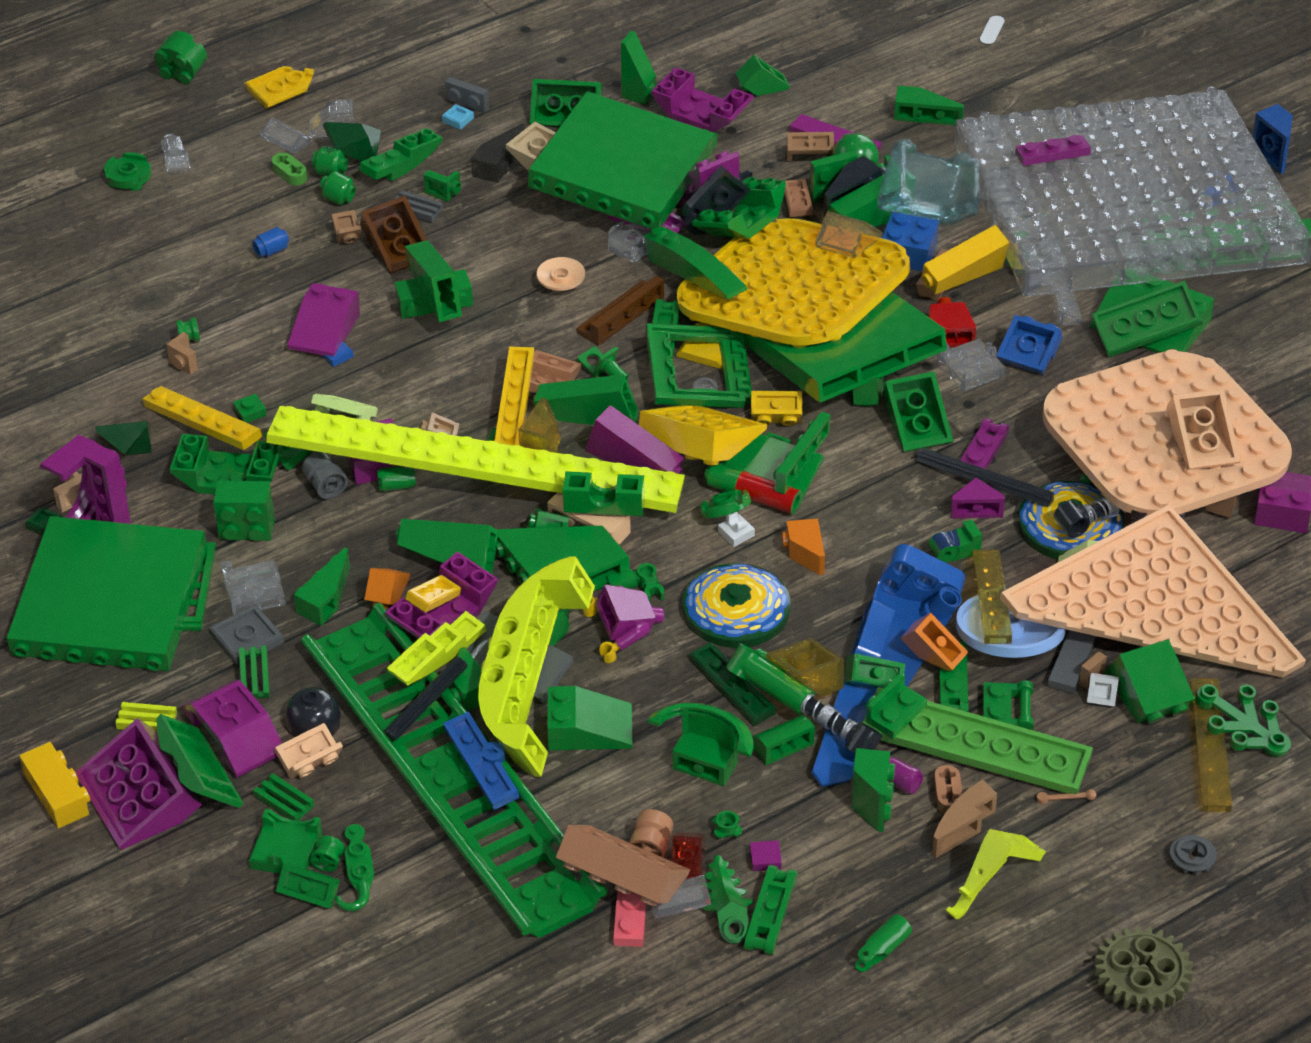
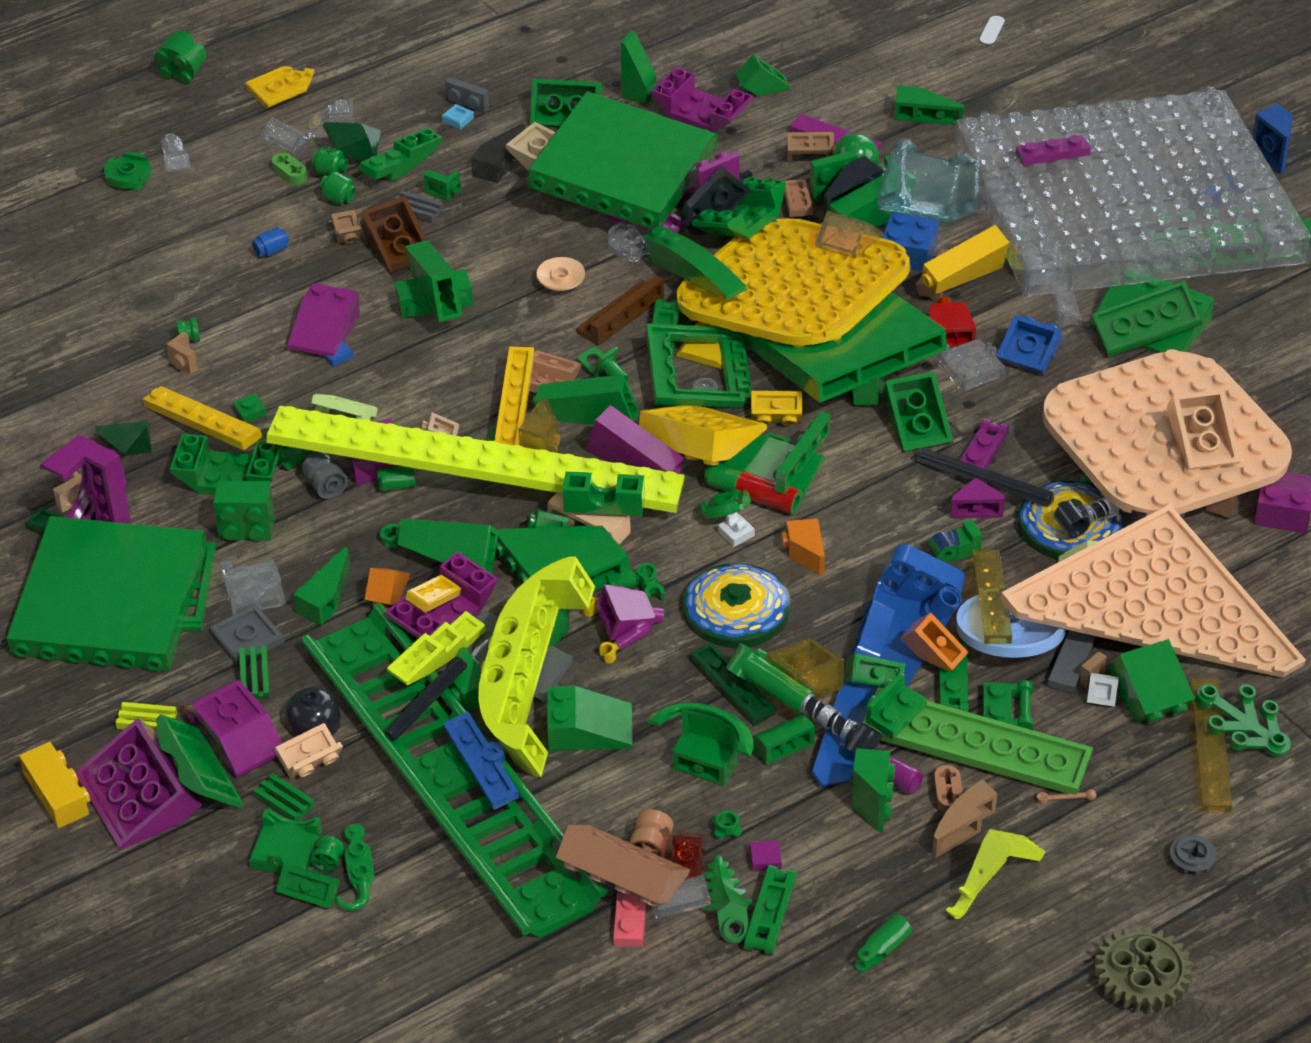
(389, 530): none -> green bush

